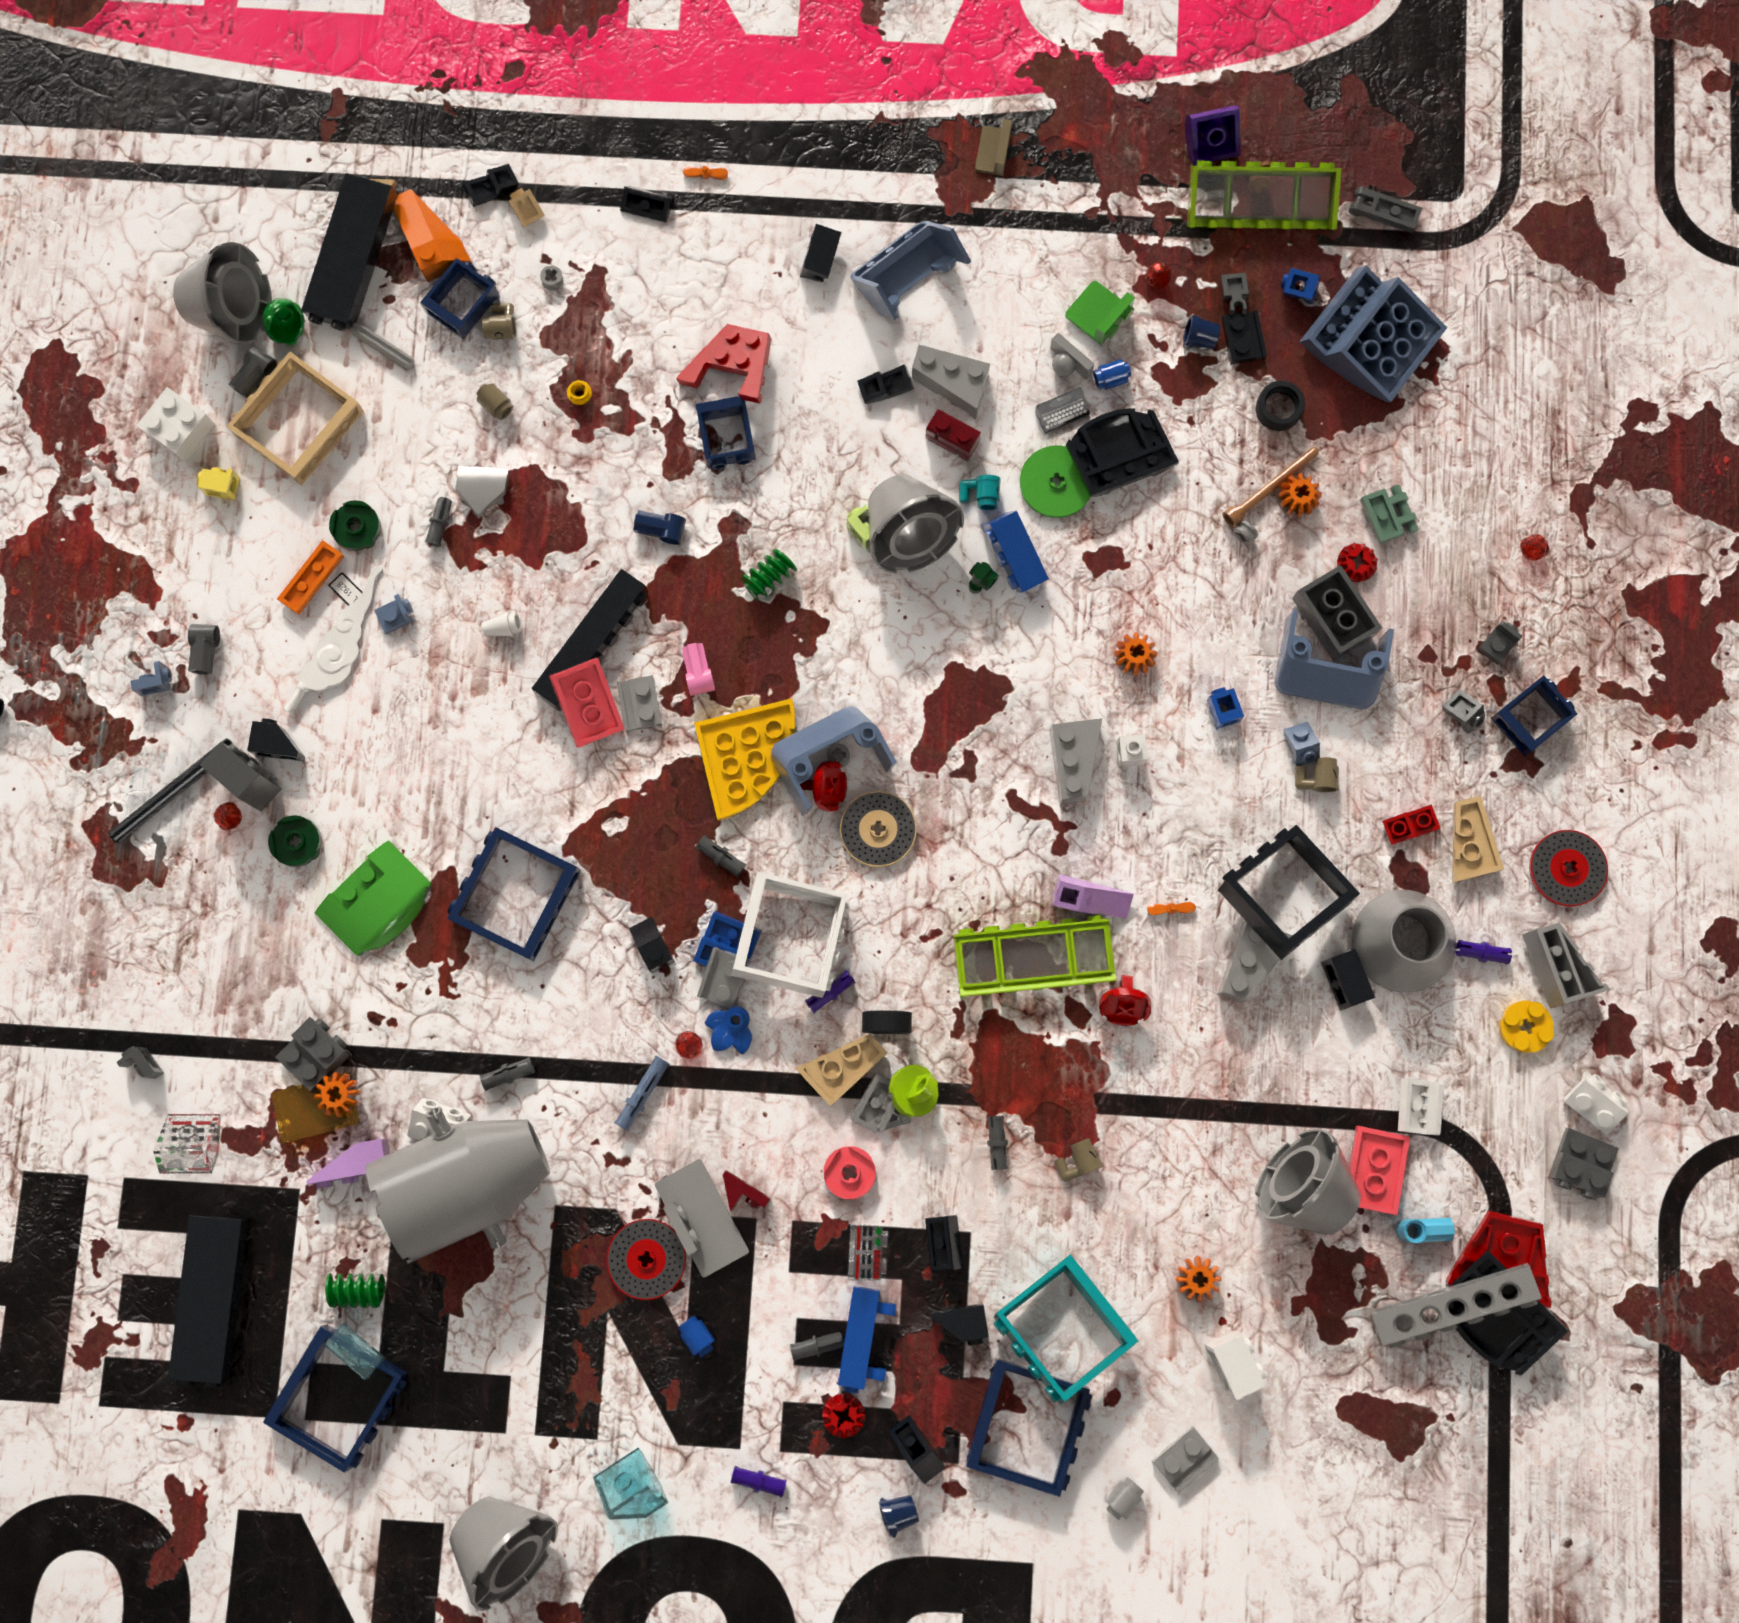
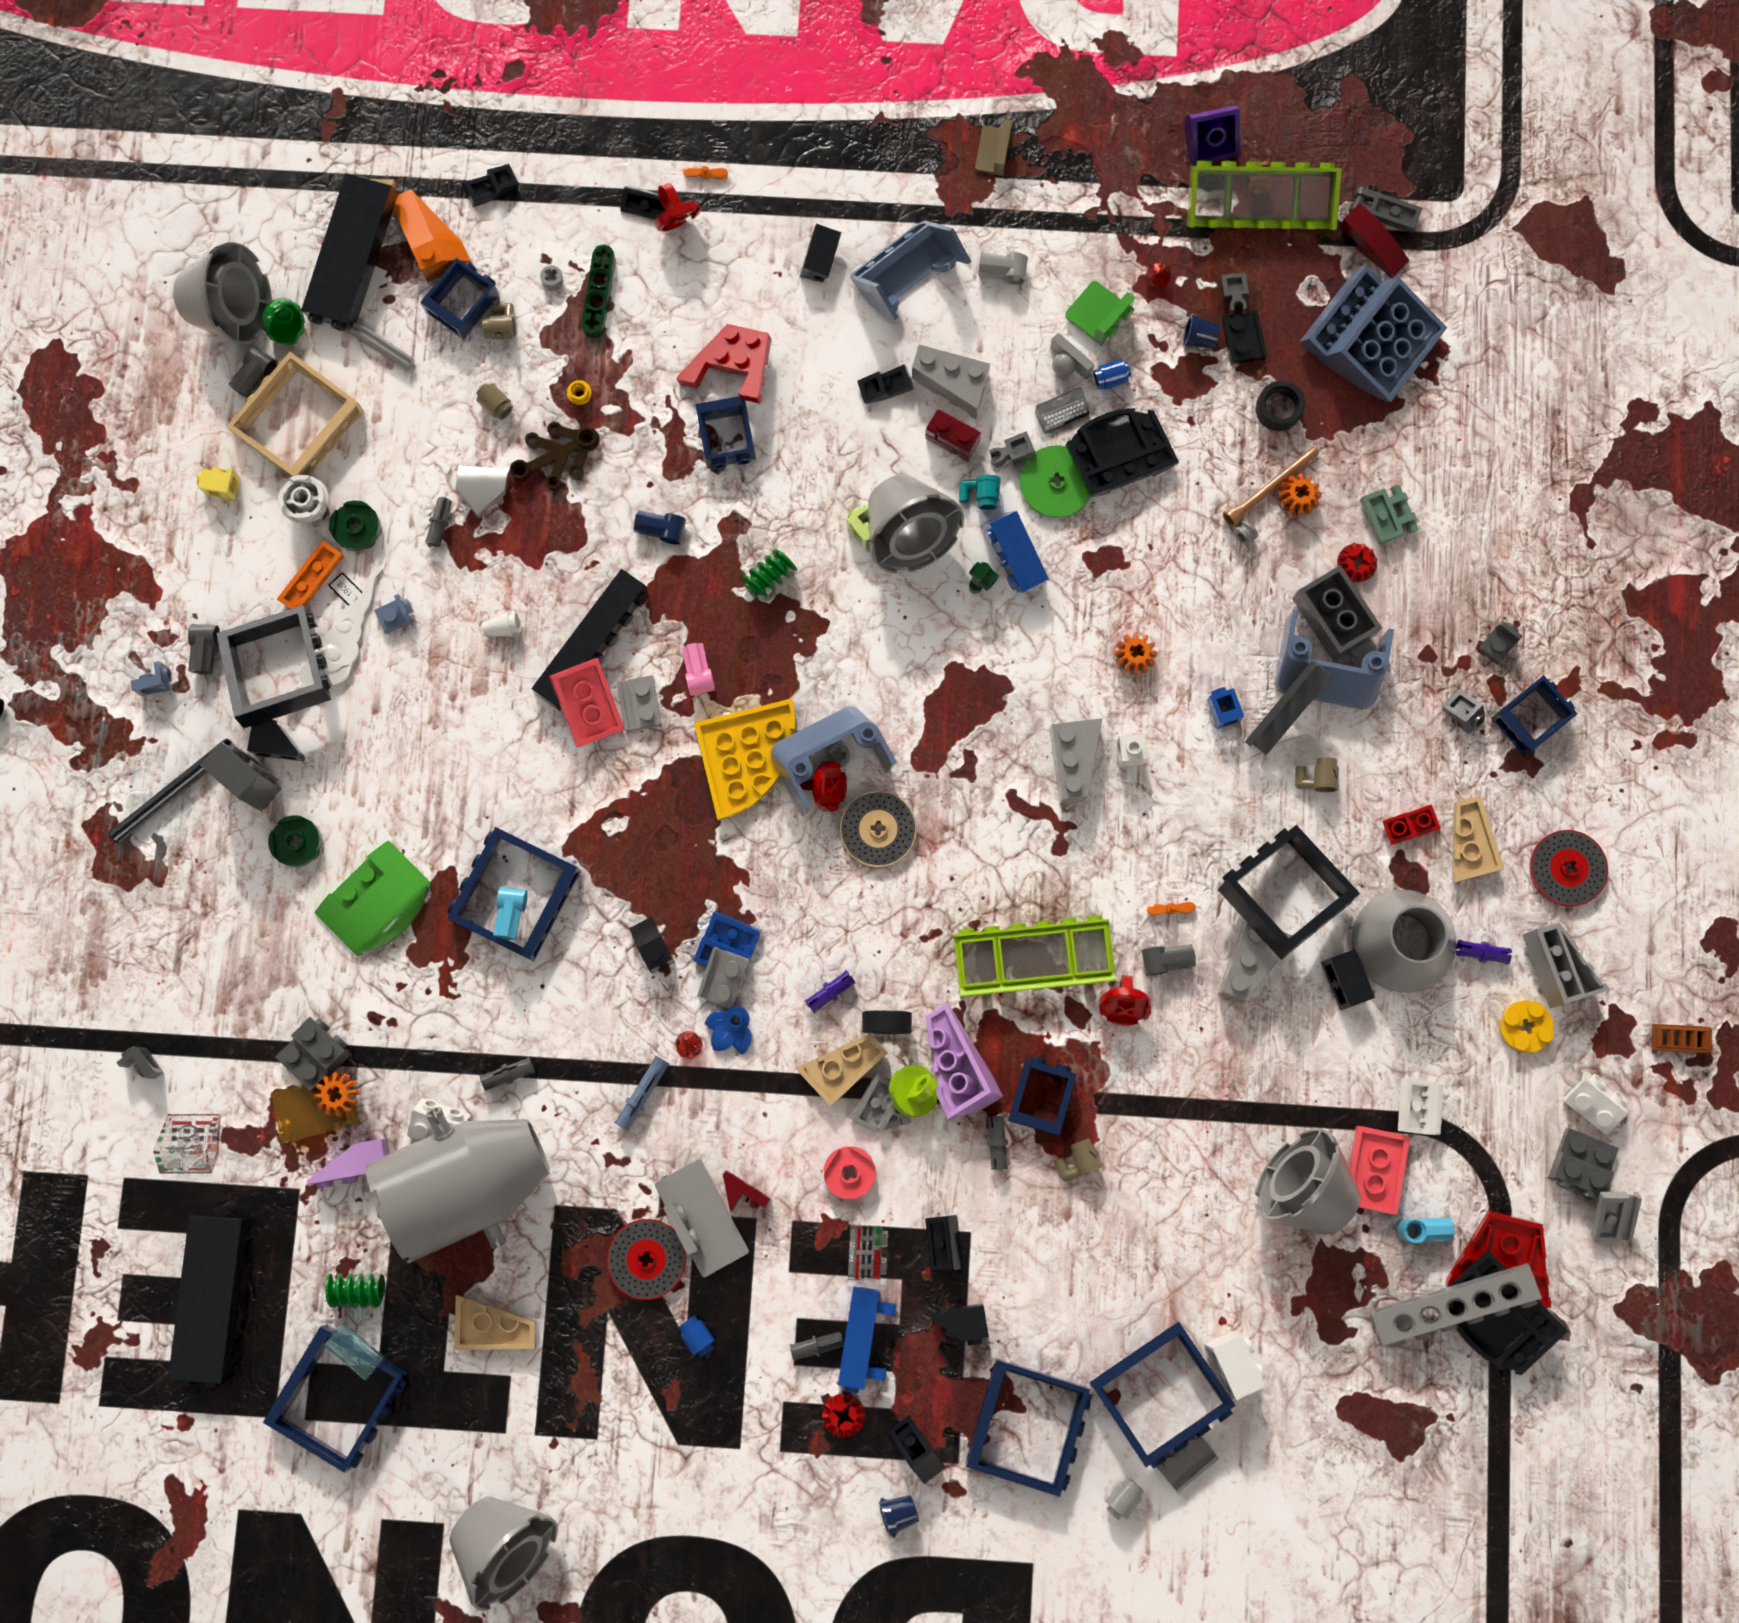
(176, 424): white brick -> none
(227, 816): clear red piece -> none
(287, 703): none -> black window
(303, 499): none -> white cone
(491, 1328): none -> tan wing
(510, 906): none -> medium azure piece
(525, 207): tan bracket -> none
(558, 453): none -> dark brown plant
(601, 291): none -> dark green beam
(630, 1488): clear light blue slope -> none
(675, 211): none -> red tile
(720, 856): dark grey pin -> none
(758, 1481): dark purple pin -> none
(803, 891): white window -> none
(961, 1073): none -> lavender wedge
(1010, 267): none -> light grey piece
(1017, 449): none -> dark grey plate
(1034, 1122): none -> dark blue window
(1091, 897): lavender slope -> none
(1098, 1304): teal window -> none
(1161, 960): none -> dark grey piece
(1193, 1287): orange gear -> none
(1198, 1428): none -> dark blue window
(1289, 707): none -> dark grey fence
(1295, 276): blue brick -> none
(1303, 743): sand blue bracket -> none
(1374, 240): none -> dark red slope
(1534, 547): clear red piece -> none
(1615, 1217): none -> light grey plate
(1704, 1038): none -> dark orange slope

